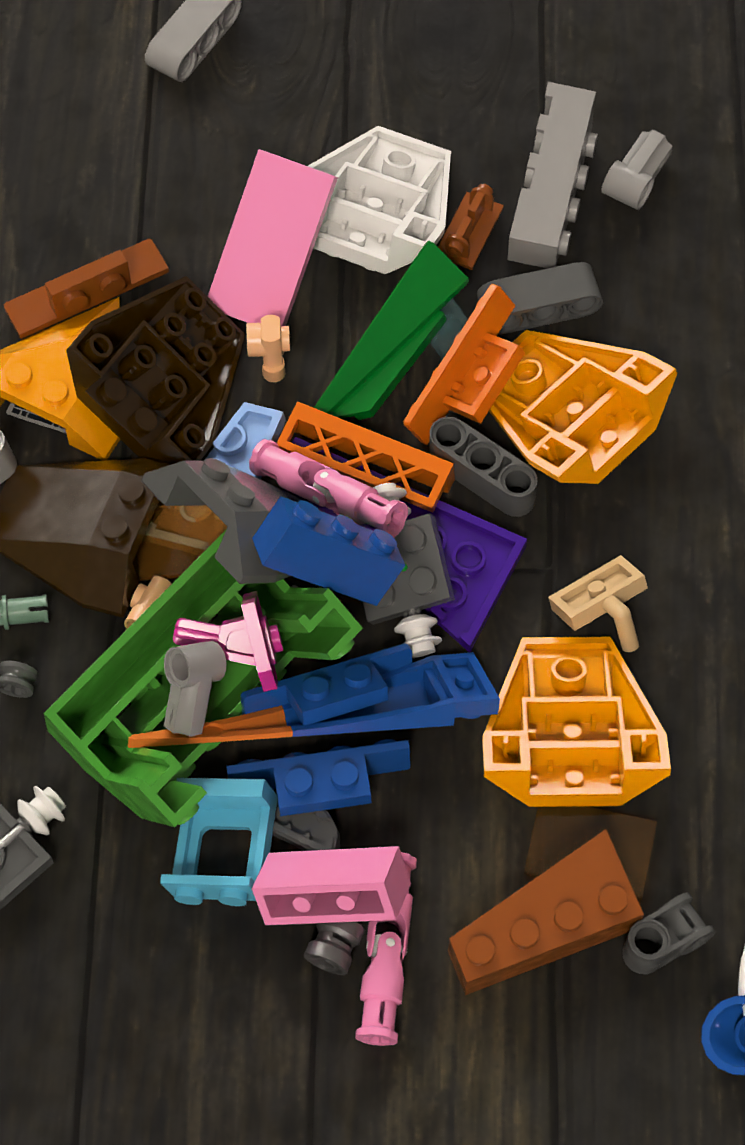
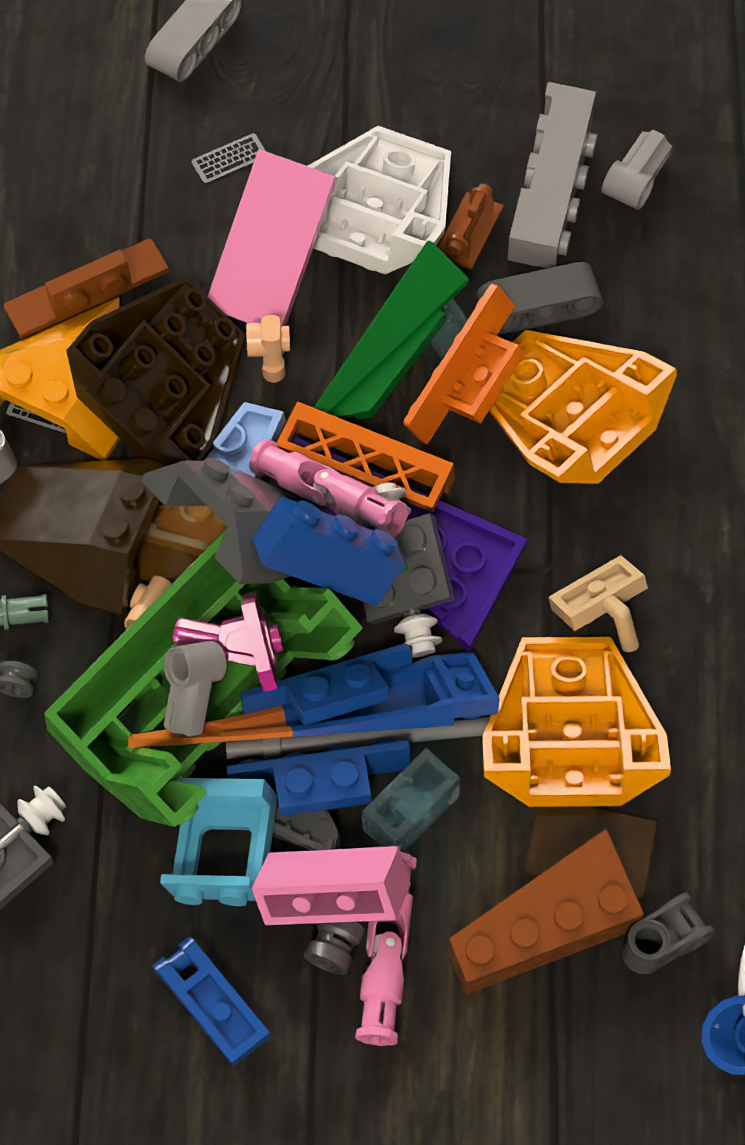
(212, 1002): none -> blue plate
(227, 158): none -> sticker
(274, 747): none -> light grey bar
(411, 802): none -> clear light blue brick
(489, 484): dark grey beam -> none

